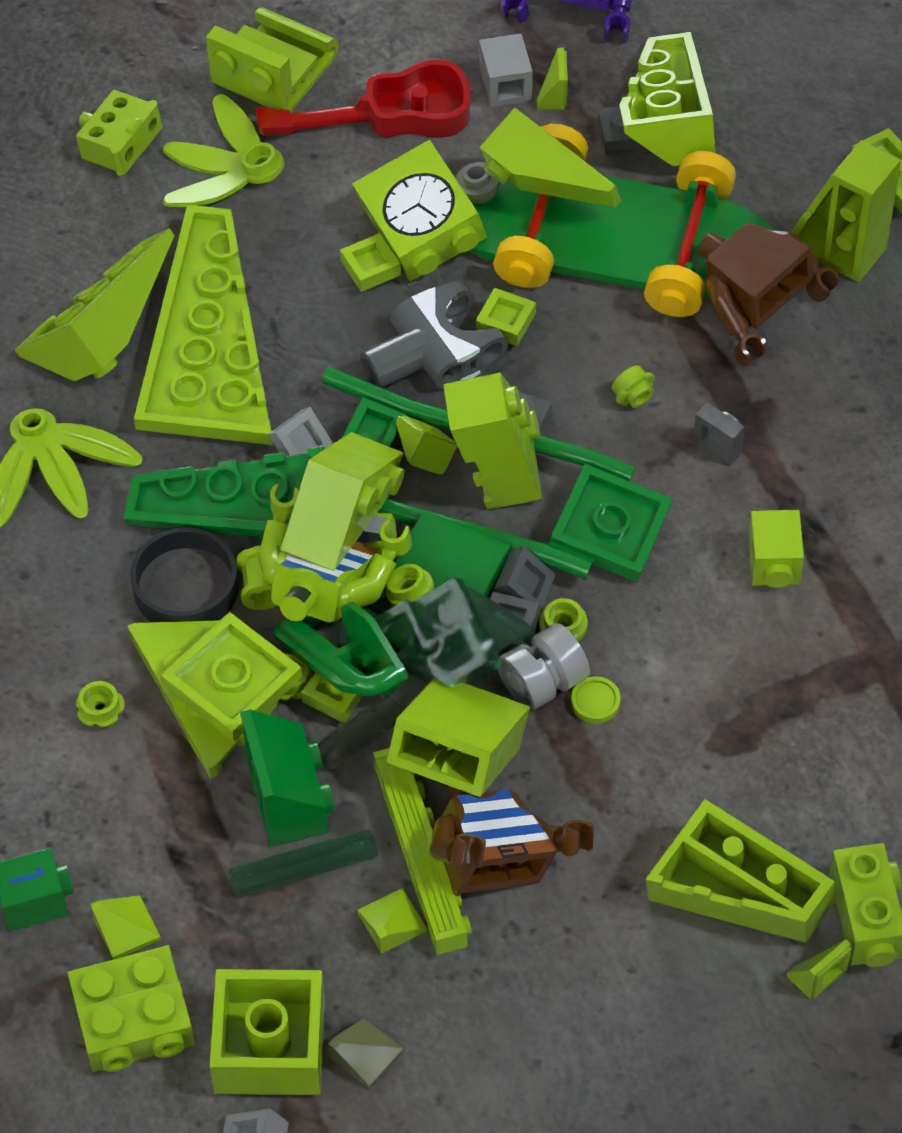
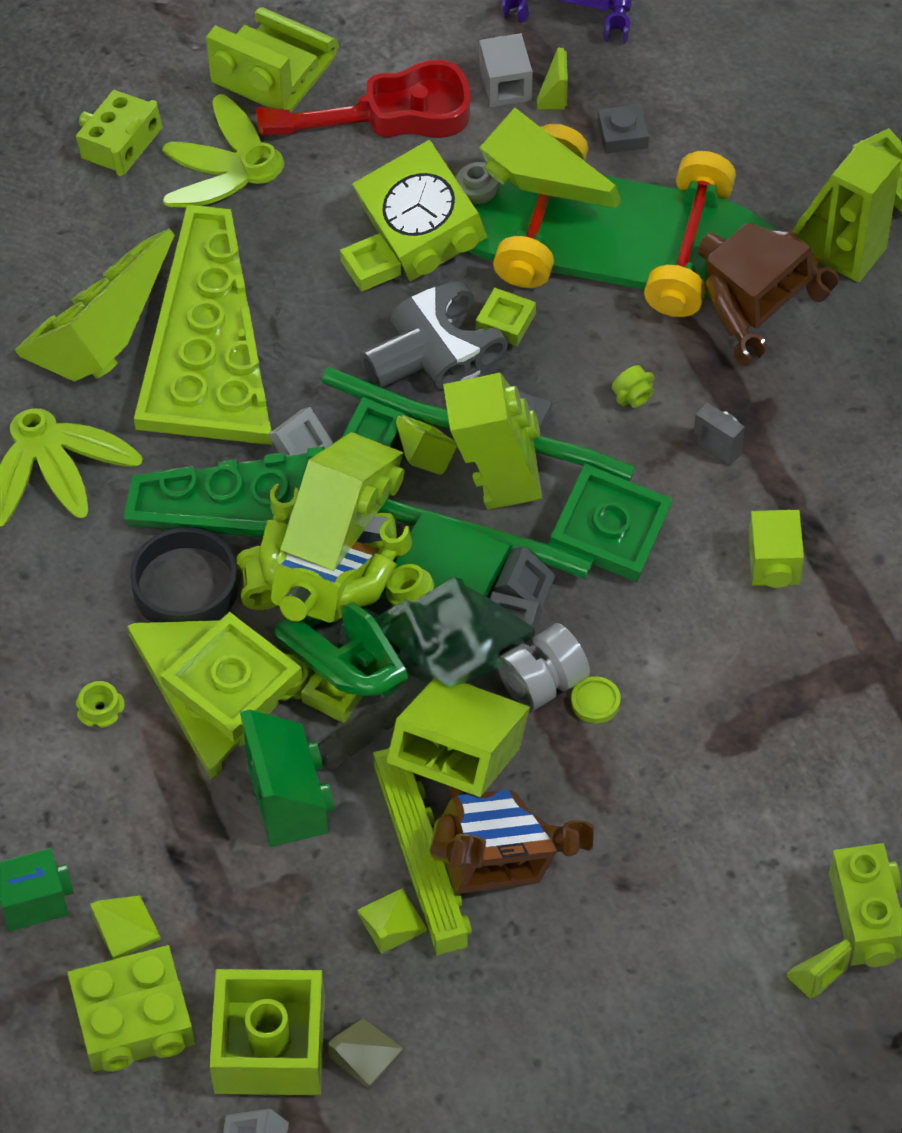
(303, 863): clear green axle -> none
(565, 611): lime plate -> none
(669, 100): lime wedge -> none
(740, 878): lime wedge -> none

